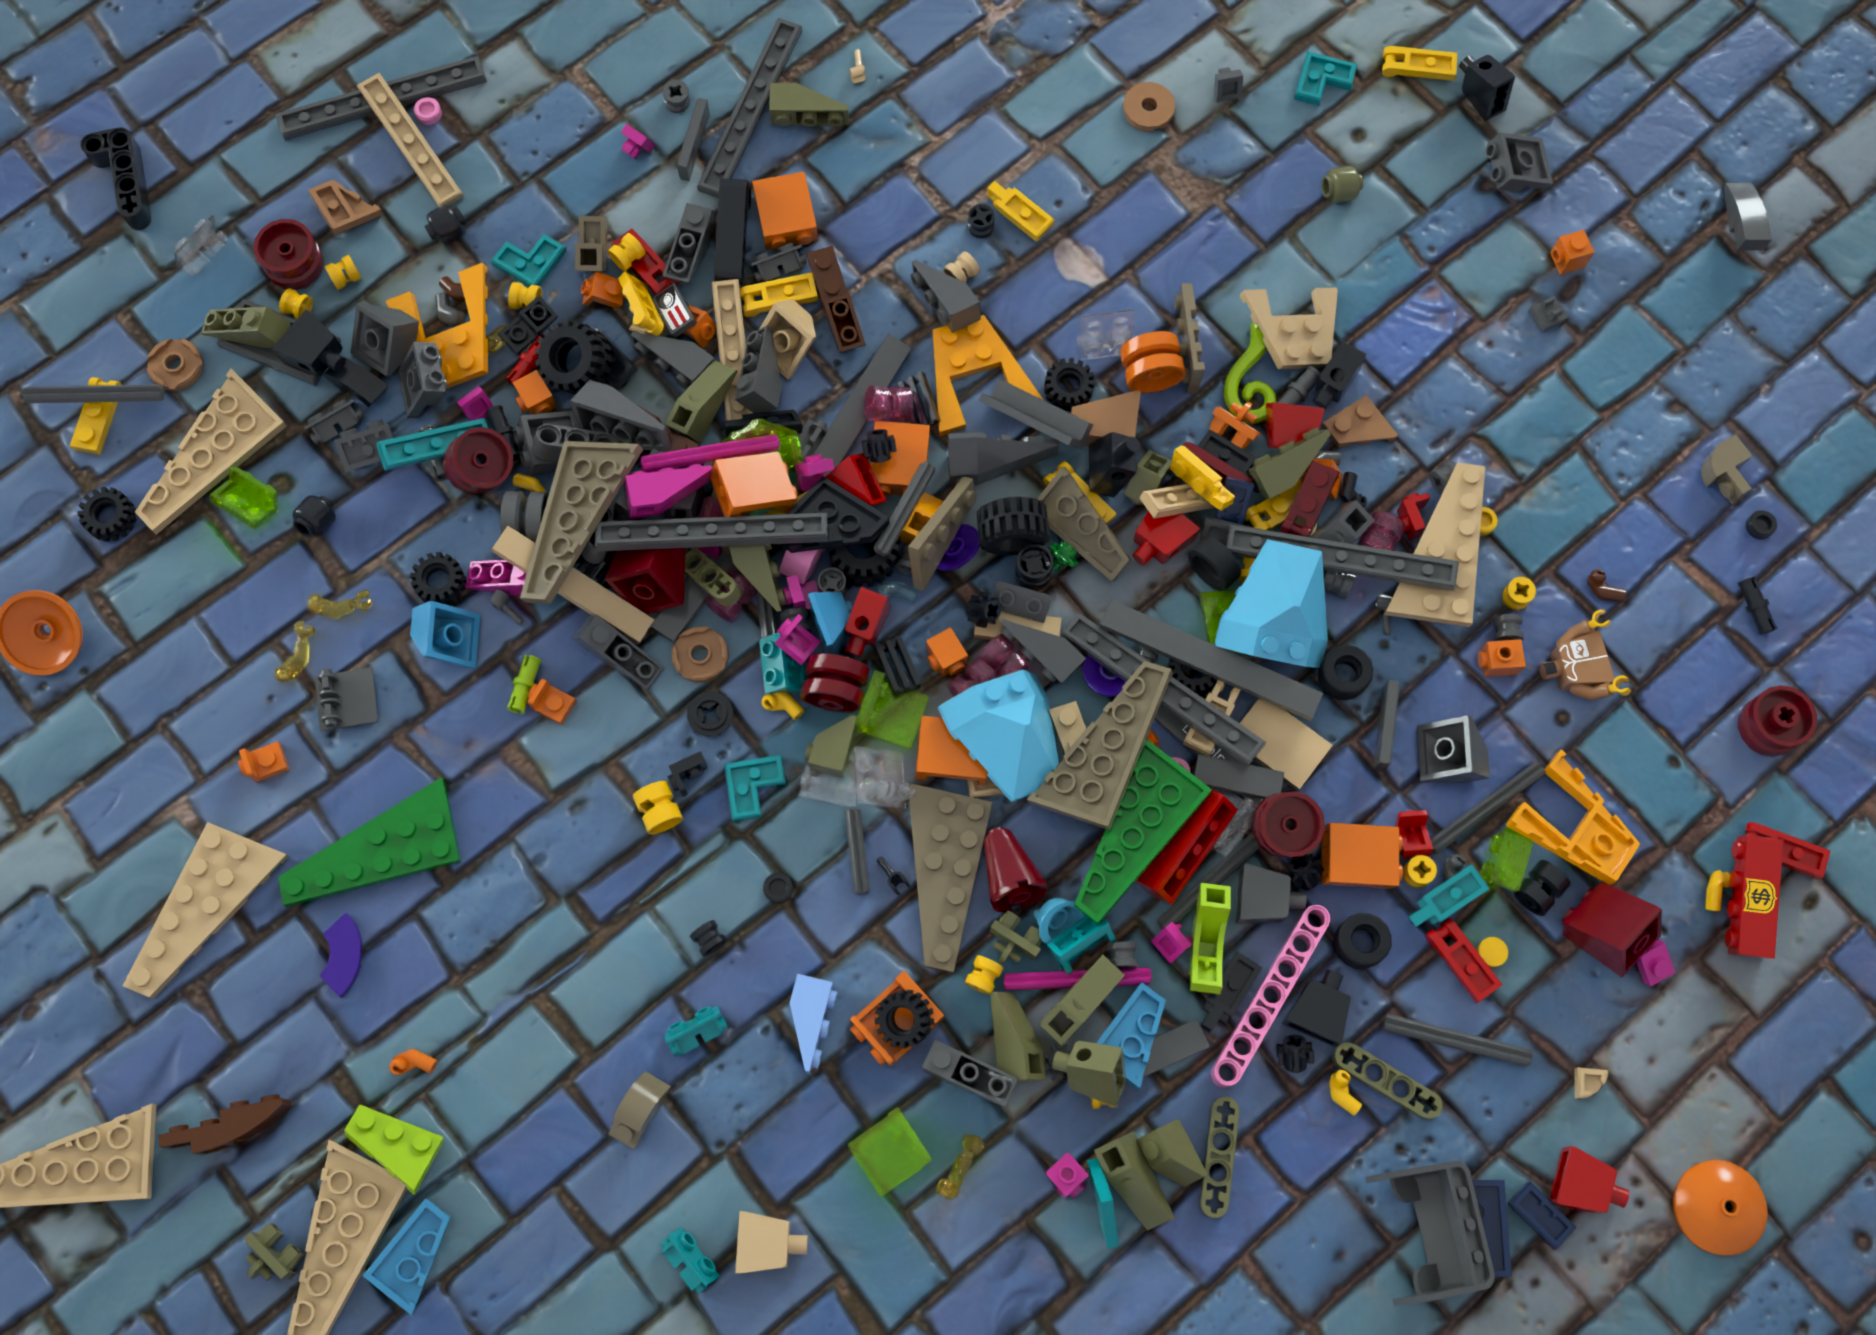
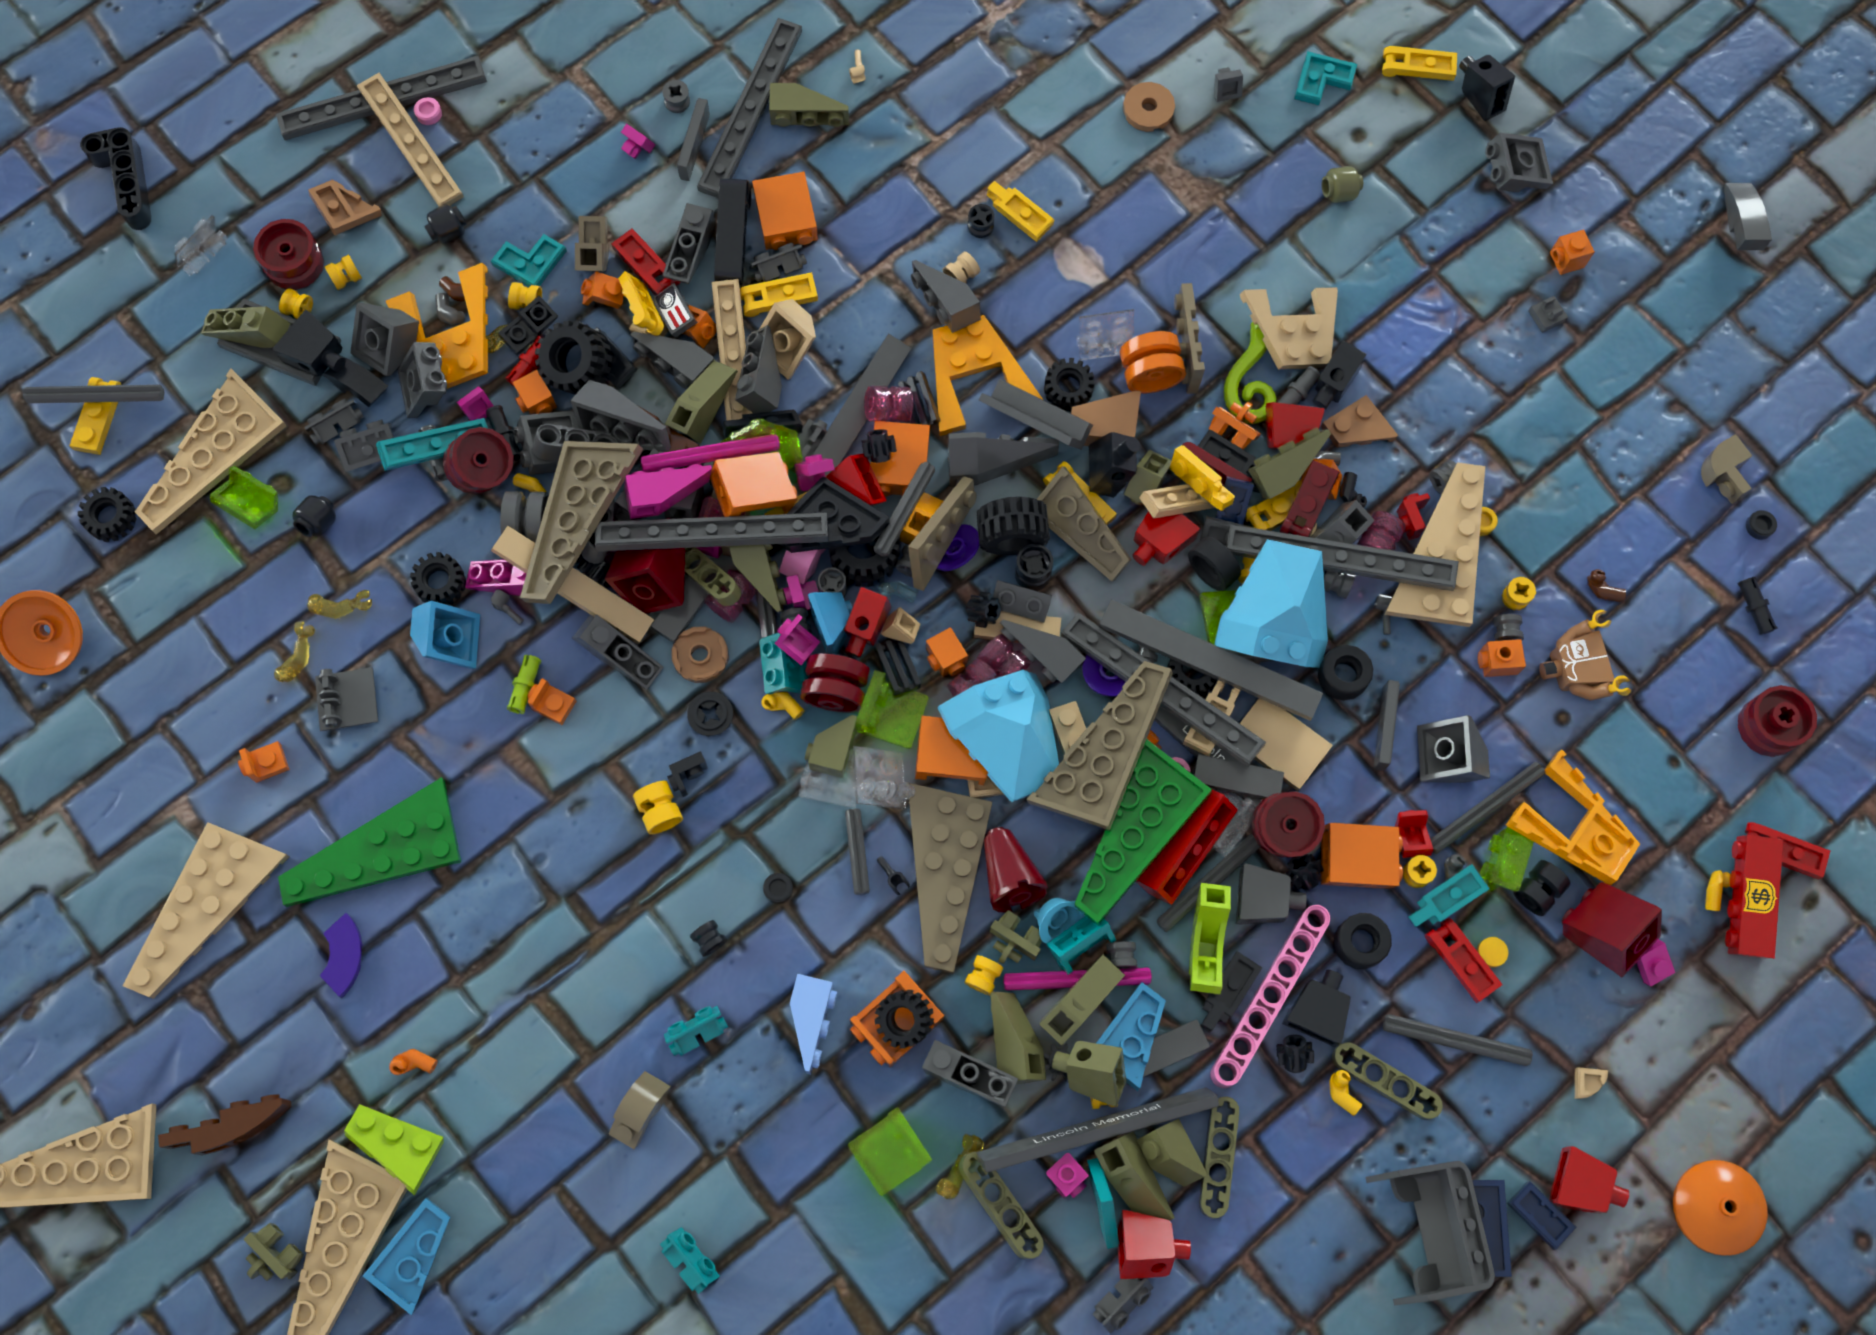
(181, 377): medium nougat tile -> none
(626, 252): yellow wheel -> none
(746, 778): teal tile -> none
(766, 1243): tan torso -> none
(835, 299): reddish brown slope -> none
(901, 626): none -> tan slope
(997, 1208): none -> olive beam
(1063, 554): green plant -> none
(1097, 1129): none -> dark grey tile
(1116, 1311): none -> dark grey hinge
(1147, 1246): none -> torso
(1171, 942): dark pink tile -> none

